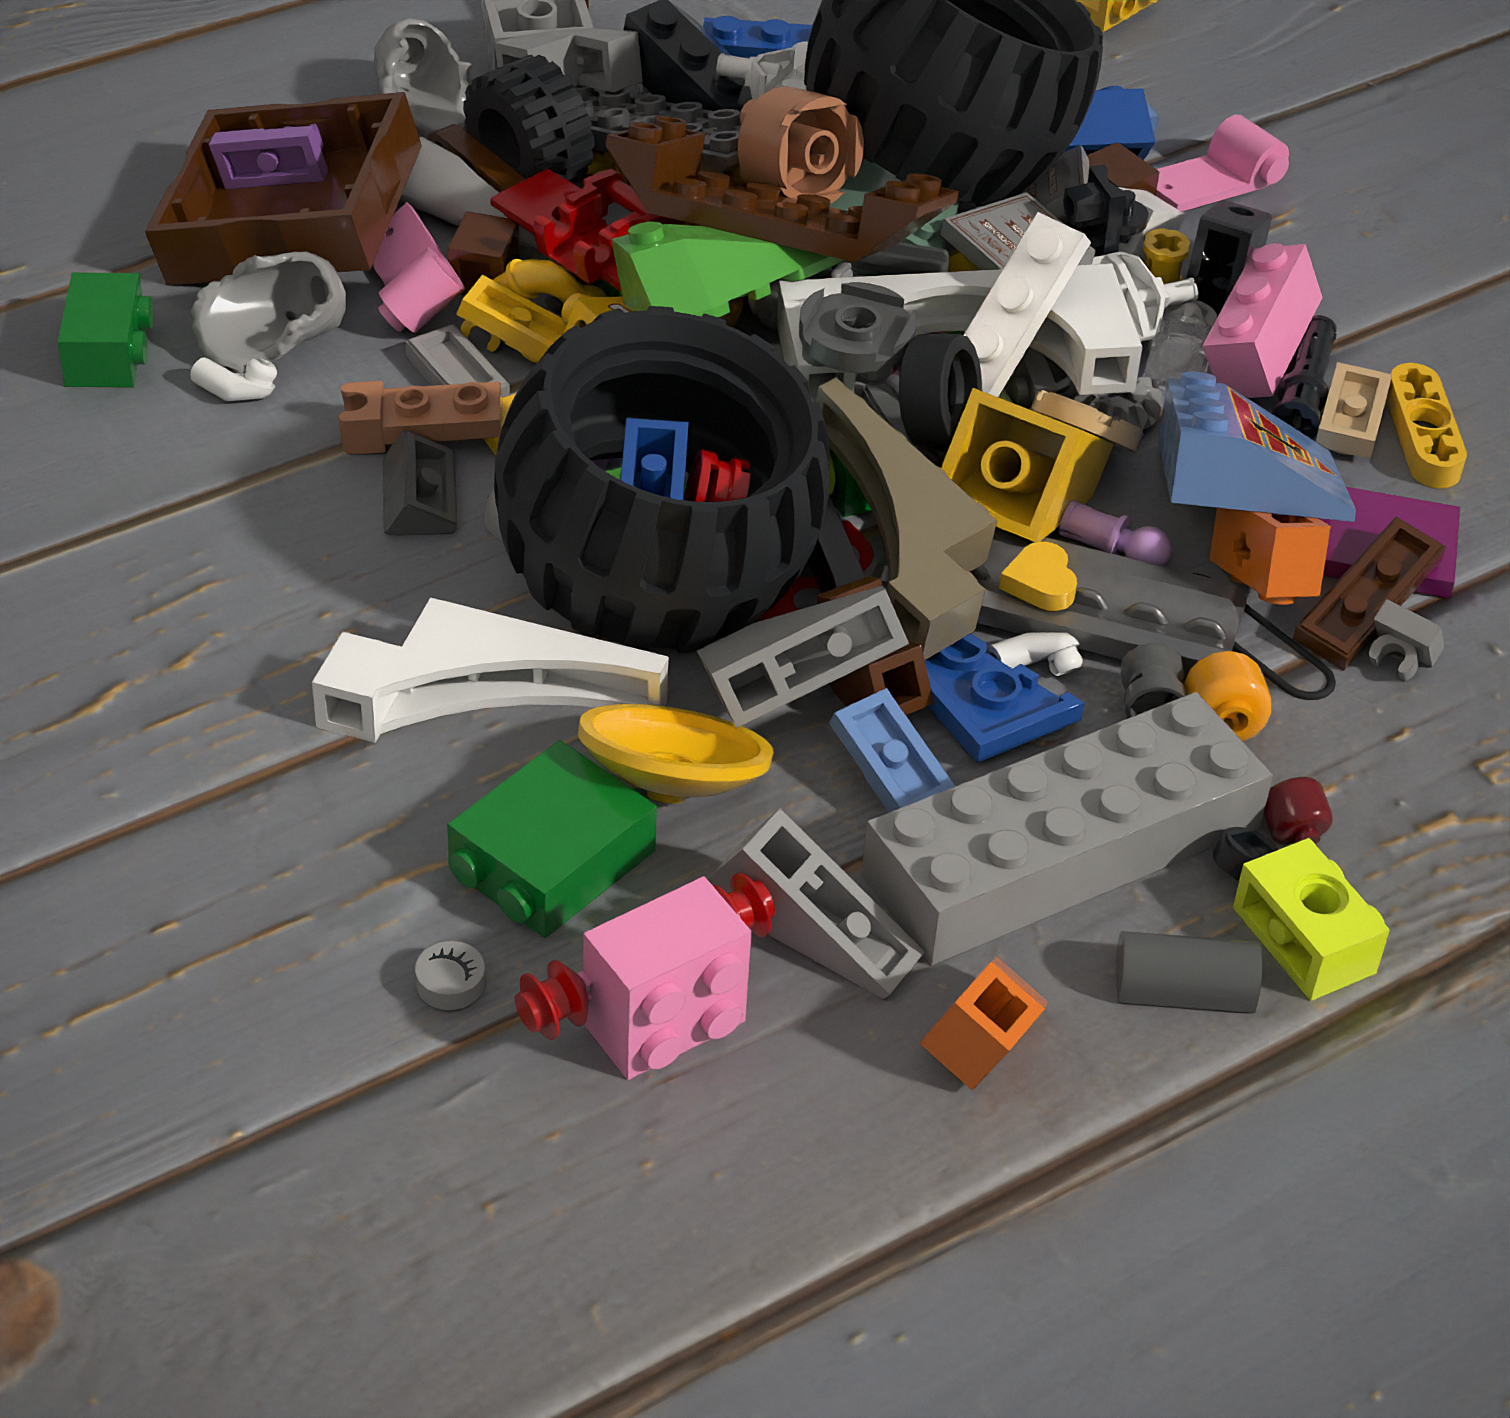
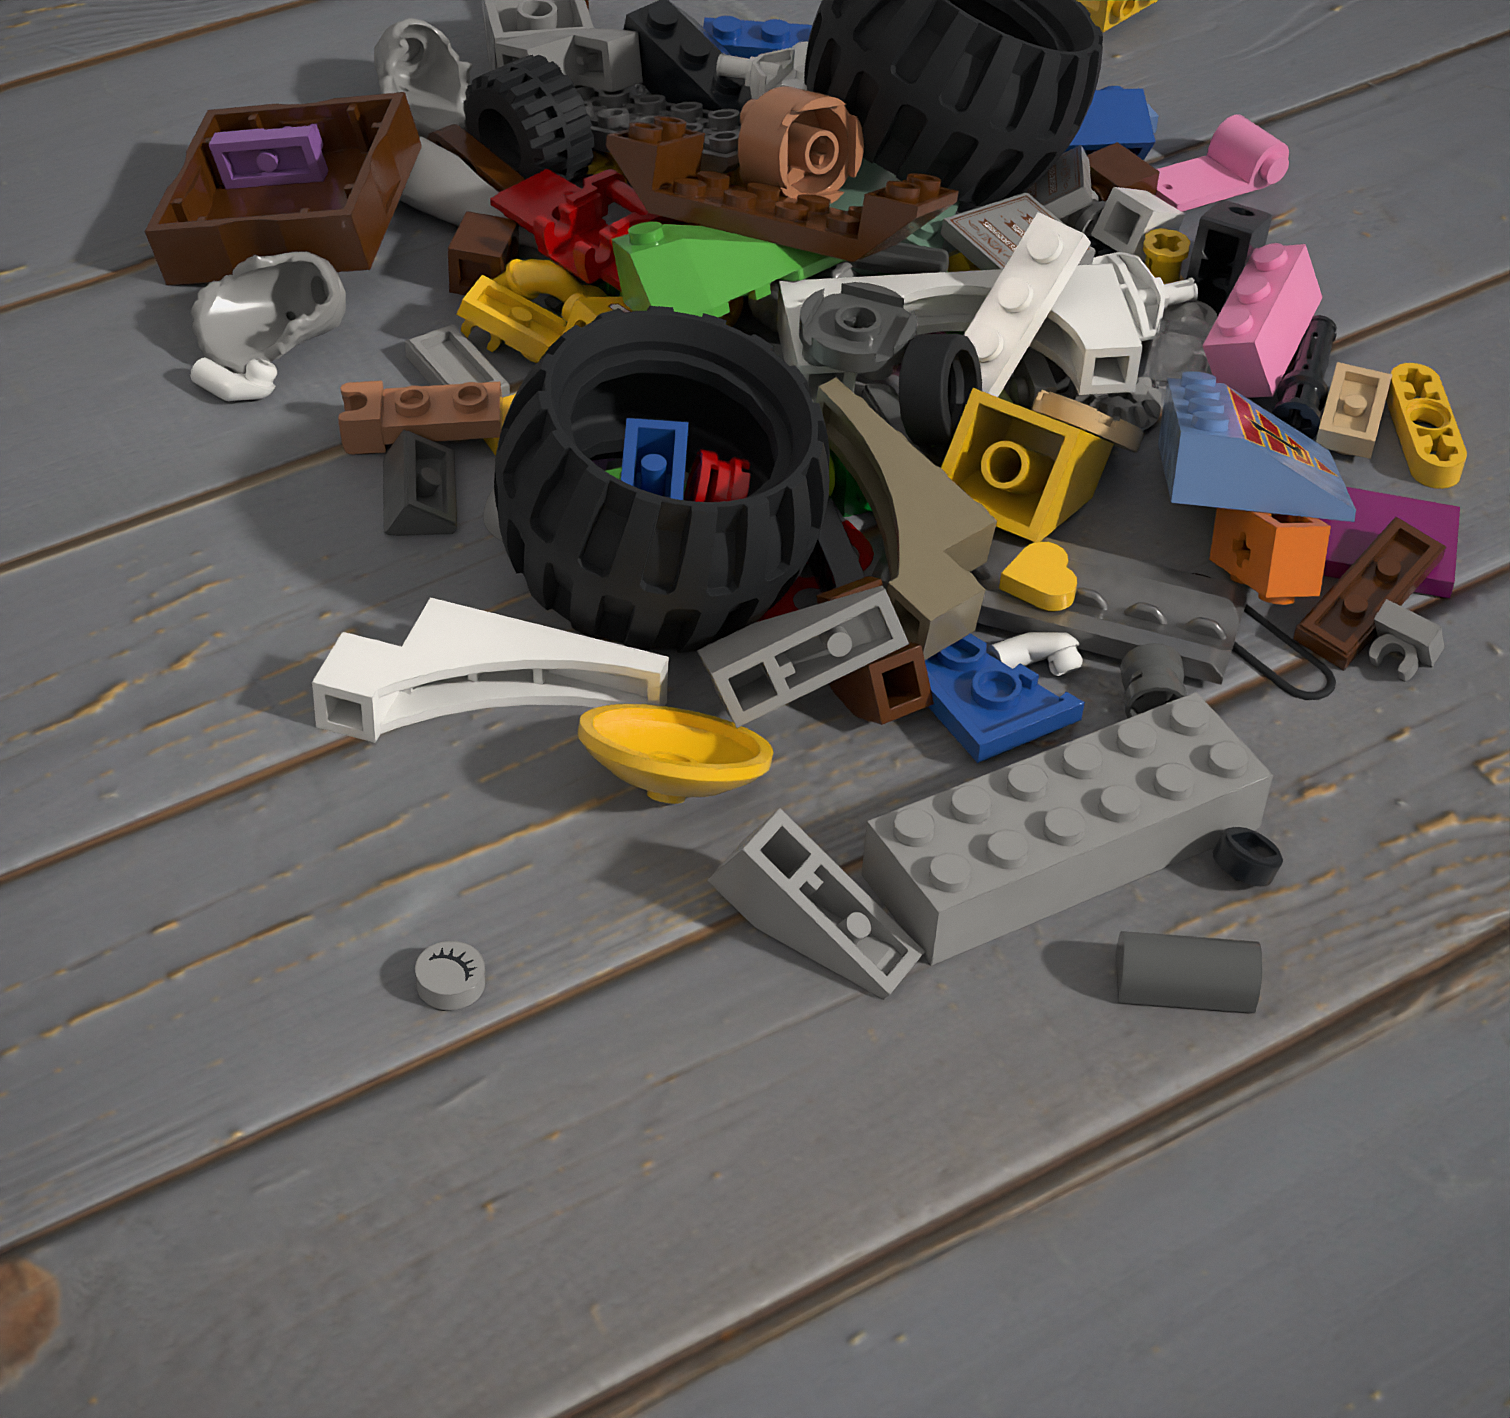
(104, 330): green brick -> none
(414, 273): bright pink door -> none
(551, 838): green brick -> none
(657, 975): bright pink brick -> none
(889, 751): medium blue plate -> none
(984, 1023): orange slope -> none
(1105, 211): black hips -> none
(1114, 534): lavender pin -> none
(1234, 690): light orange head -> none
(1297, 811): dark red piece -> none
(1310, 918): neon yellow brick -> none

